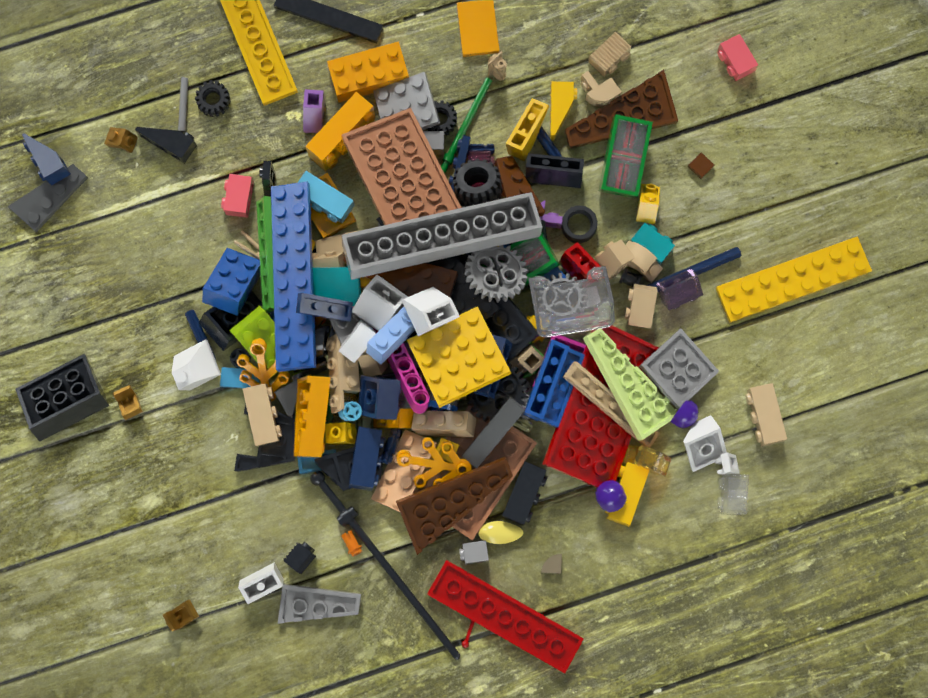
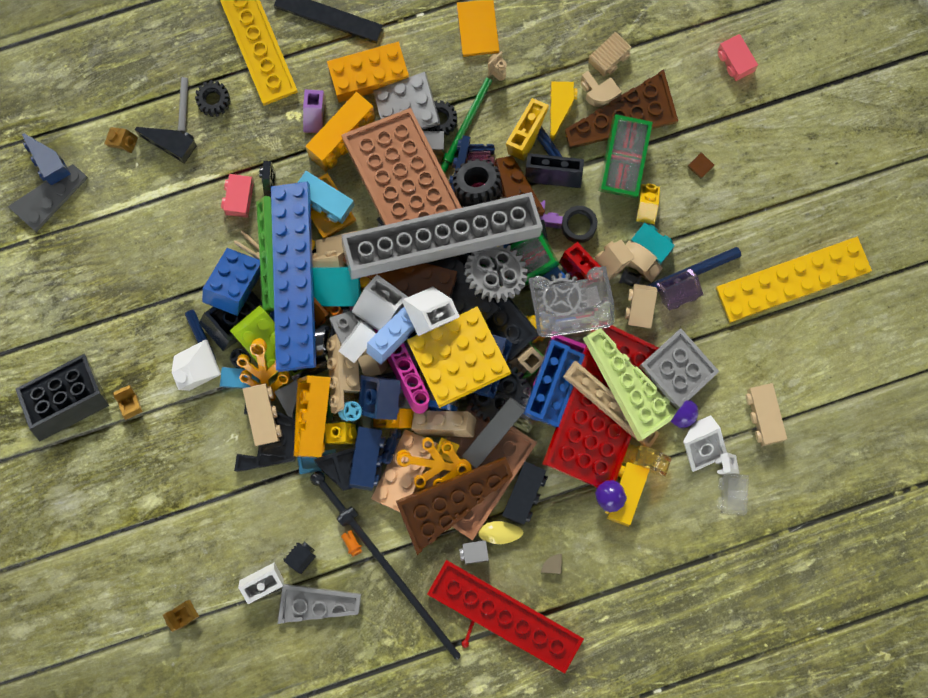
(324, 307): dark blue plate -> none

